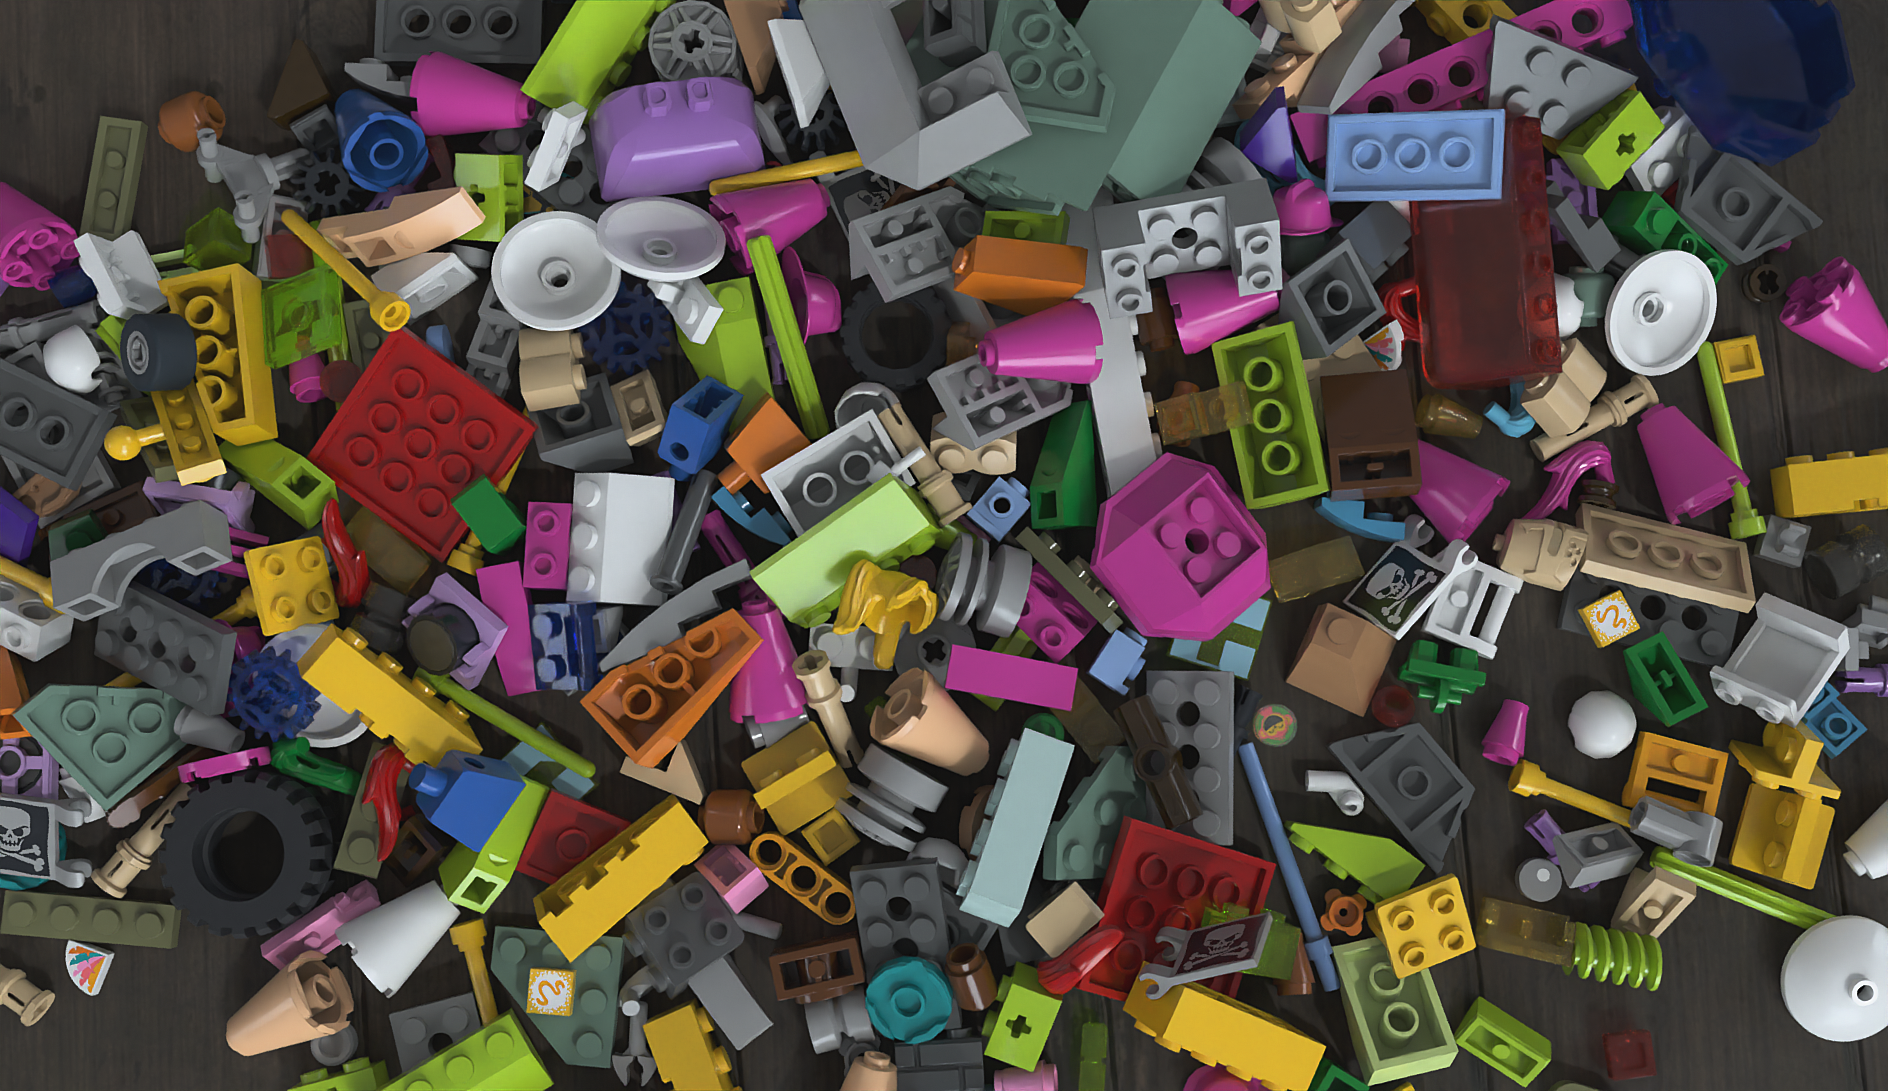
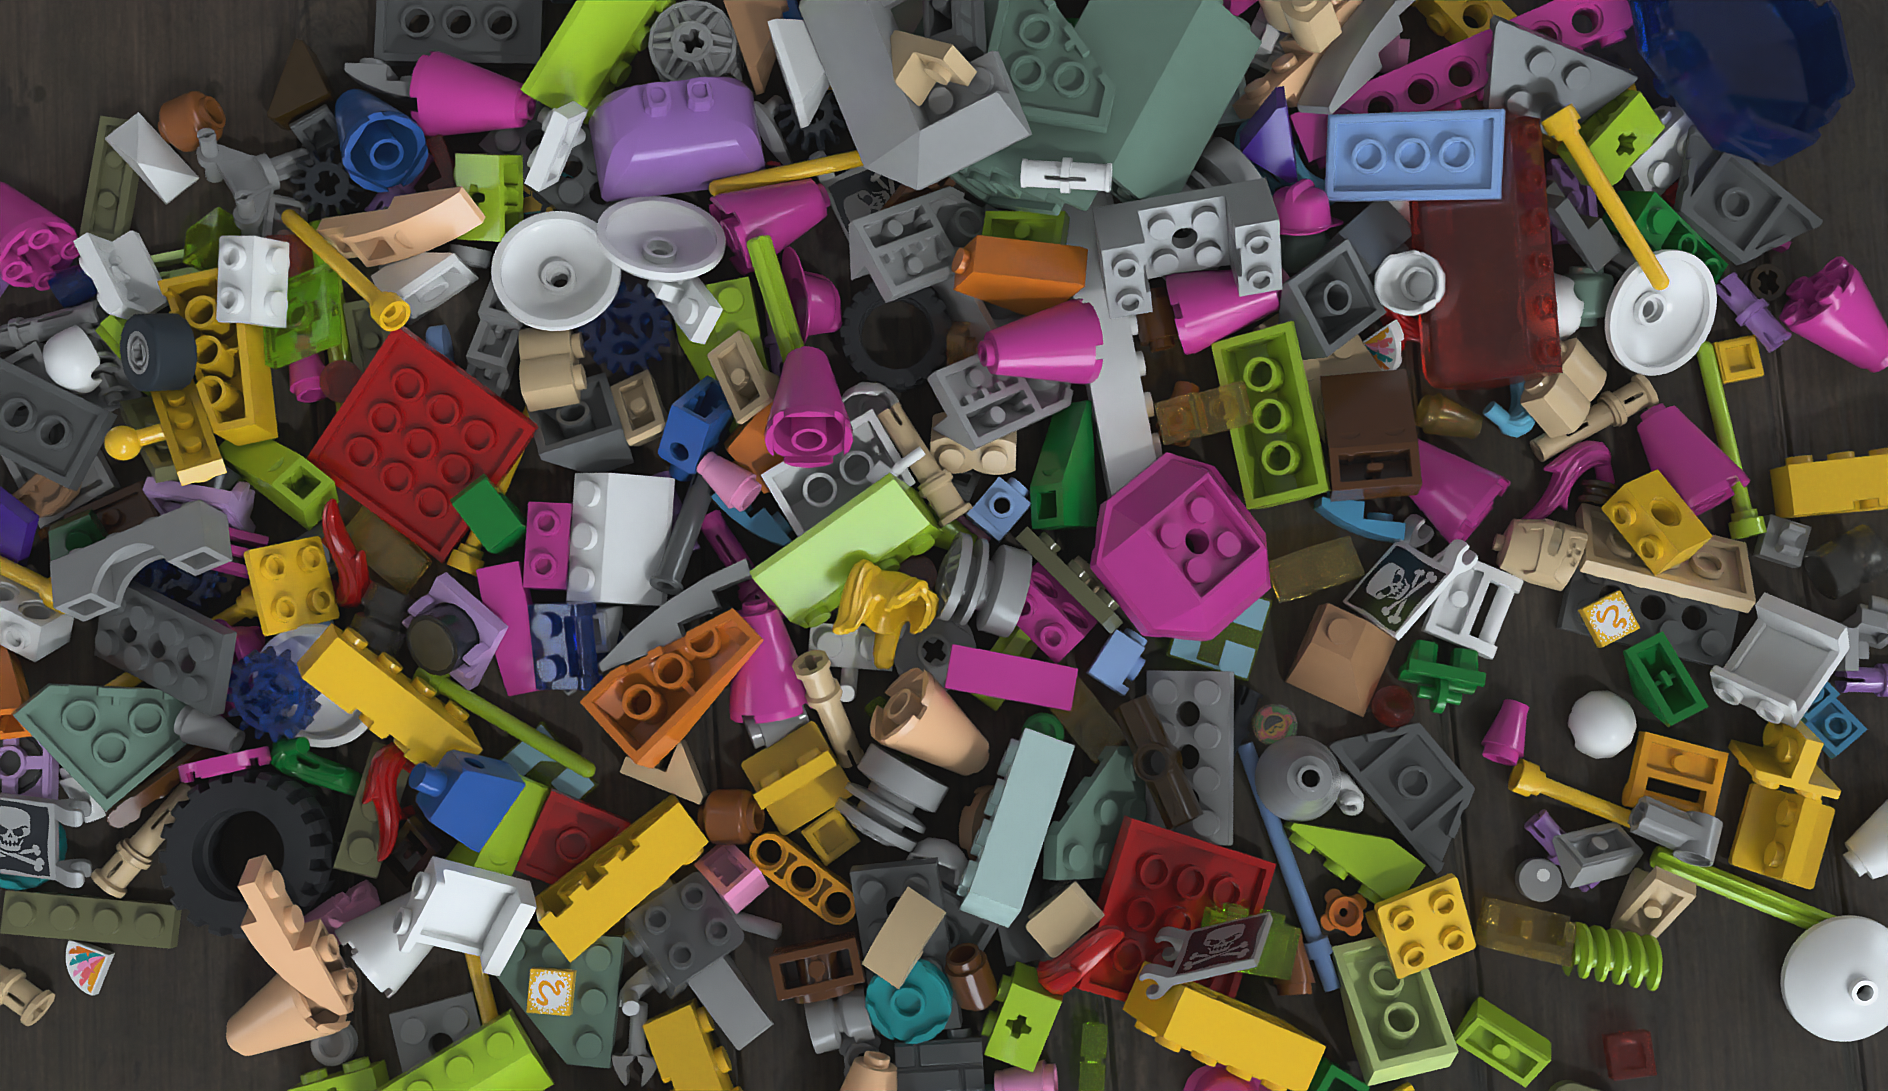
(152, 158): none -> white slope
(252, 281): none -> white bracket
(296, 950): none -> light nougat slope
(466, 912): none -> white panel
(729, 481): none -> bright pink cone
(742, 376): none -> tan slope
(808, 413): none -> dark pink cone
(903, 937): none -> tan slope
(923, 62): none -> tan slope
(1066, 175): none -> white pin
(1280, 778): none -> light grey cone
(1409, 283): none -> white hair
(1565, 128): none -> yellow piece
(1656, 522): none -> yellow brick
(1752, 312): none -> medium lavender pin

